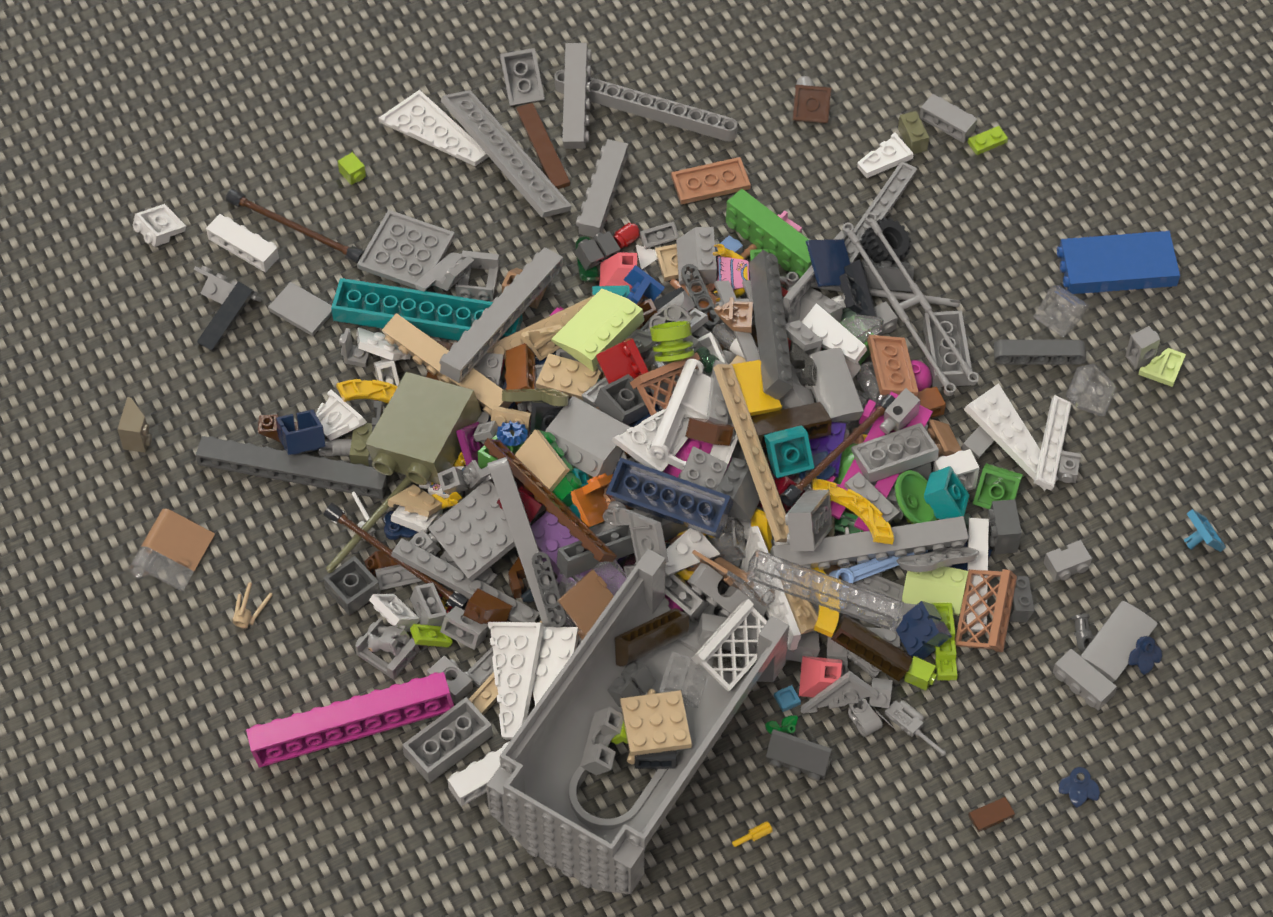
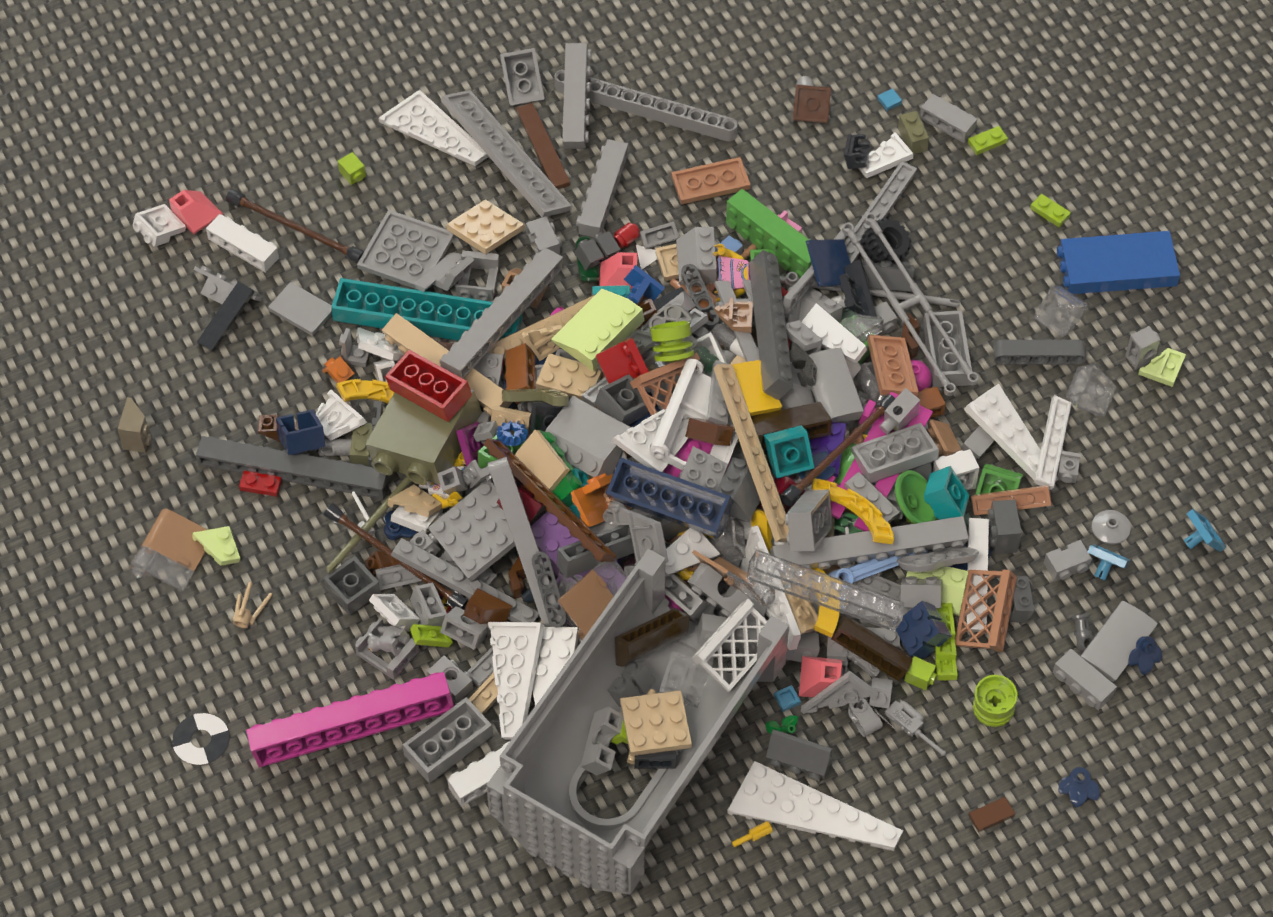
(193, 755): none -> sticker
(194, 209): none -> coral slope
(219, 544): none -> yellowish green wing
(260, 483): none -> red plate
(338, 369): none -> orange bracket
(428, 385): none -> red brick
(485, 226): none -> tan plate
(543, 235): none -> light grey brick
(787, 802): none -> white wing
(855, 152): none -> black hinge
(889, 99): none -> dark azure tile
(911, 343): none -> reddish brown slope
(918, 590): none -> light grey brick
(995, 690): none -> lime wheel
(1024, 498): none -> nougat plate
(1050, 210): none -> lime plate
(1107, 559): none -> dark azure tile
(1111, 533): none -> light grey dish

